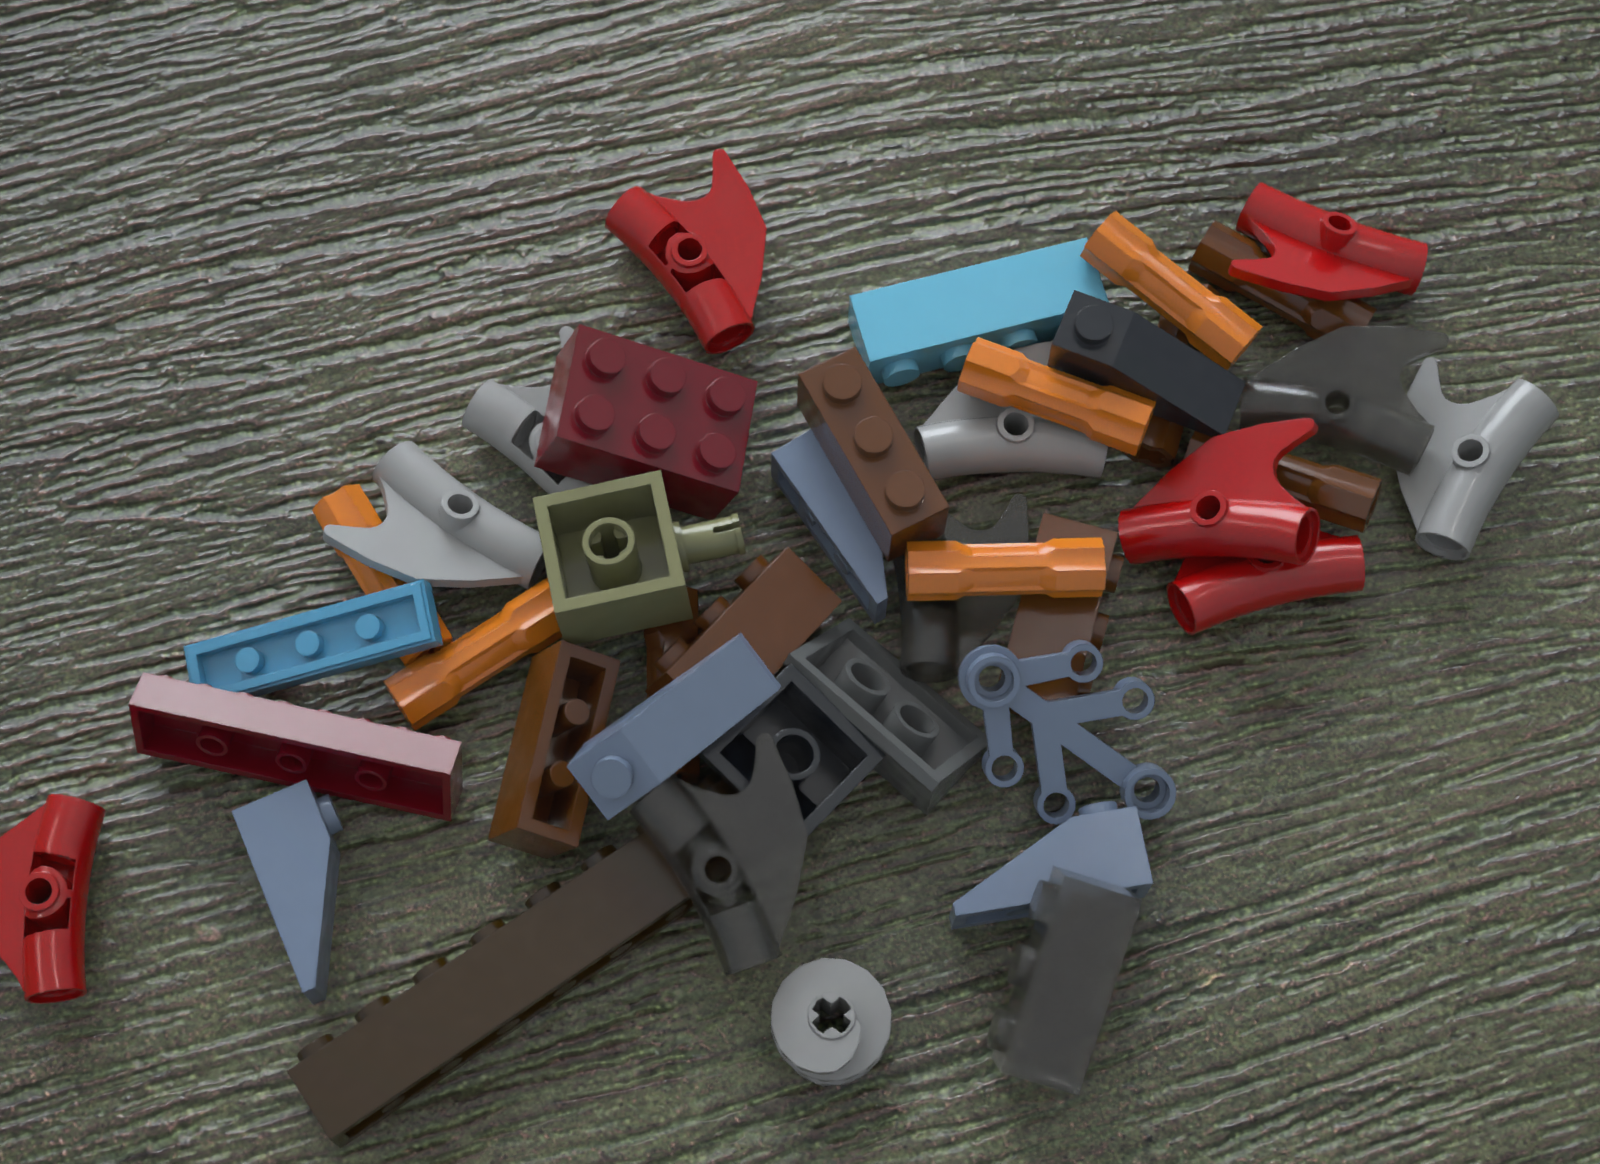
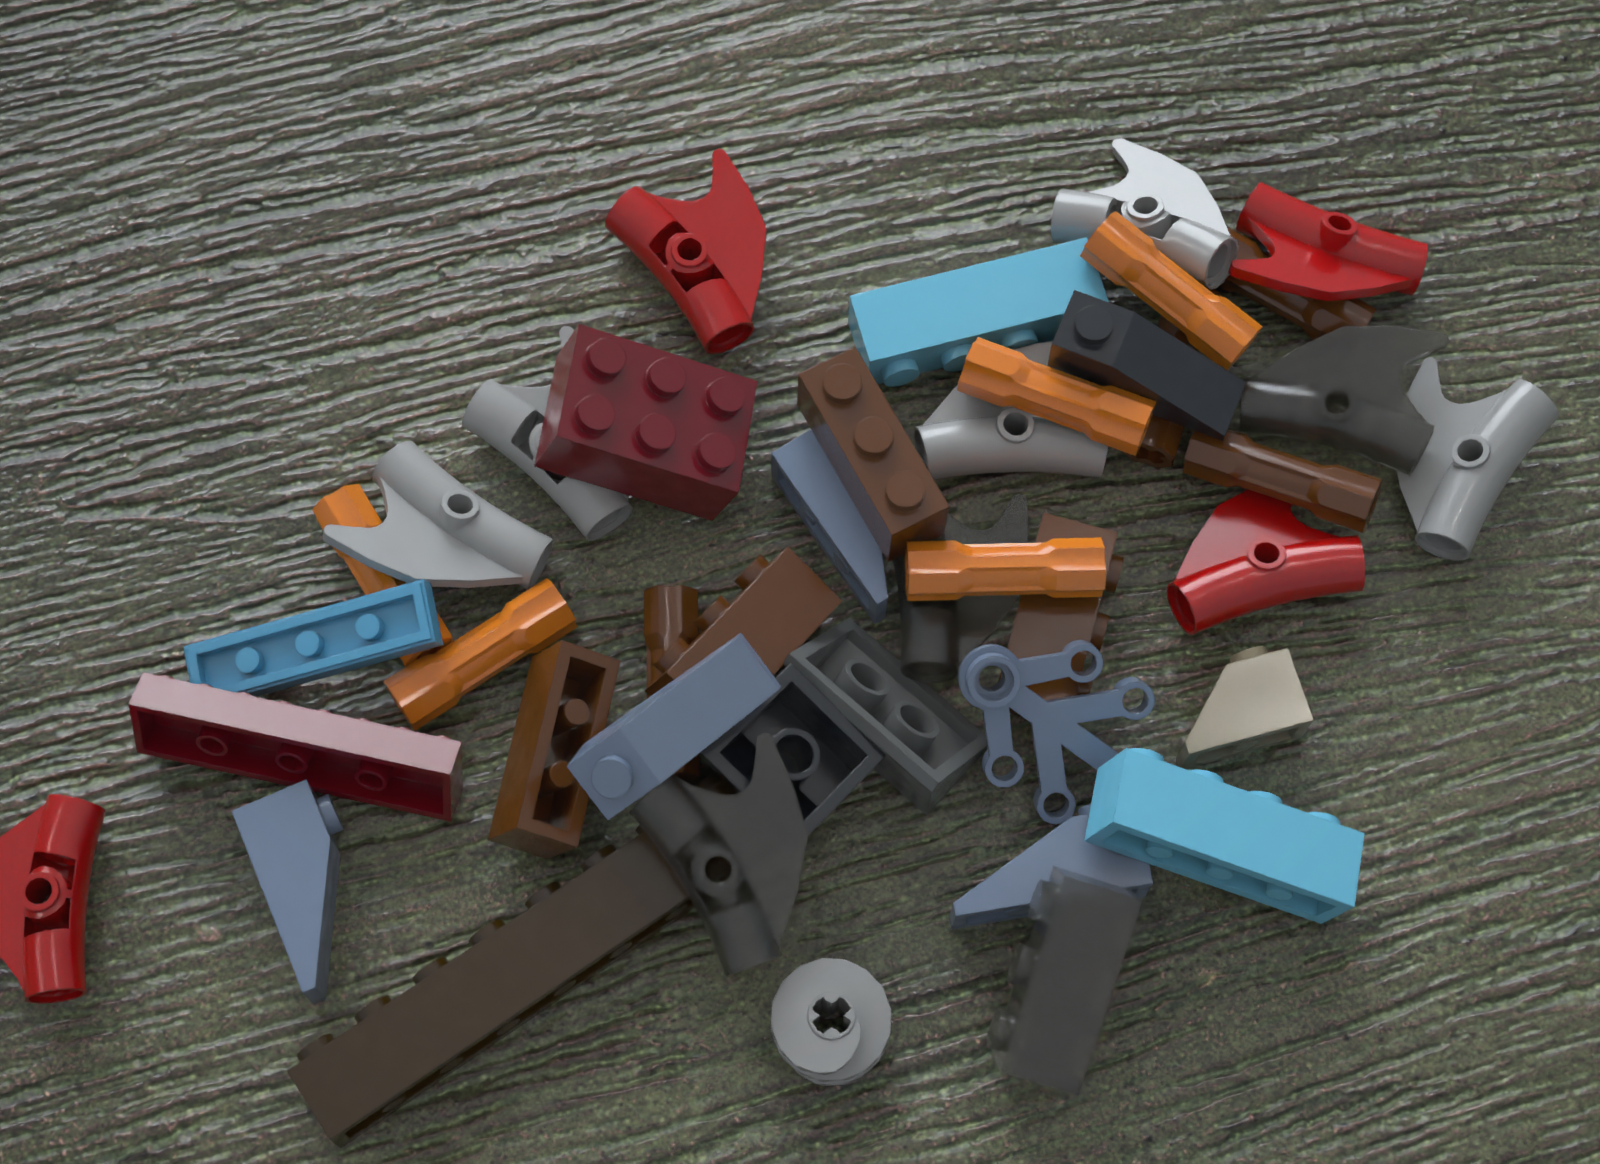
(620, 558): olive brick -> none
(1162, 202): none -> light grey pin
(1225, 835): none -> medium azure brick
(1226, 503): red pin -> none
(1249, 709): none -> slope

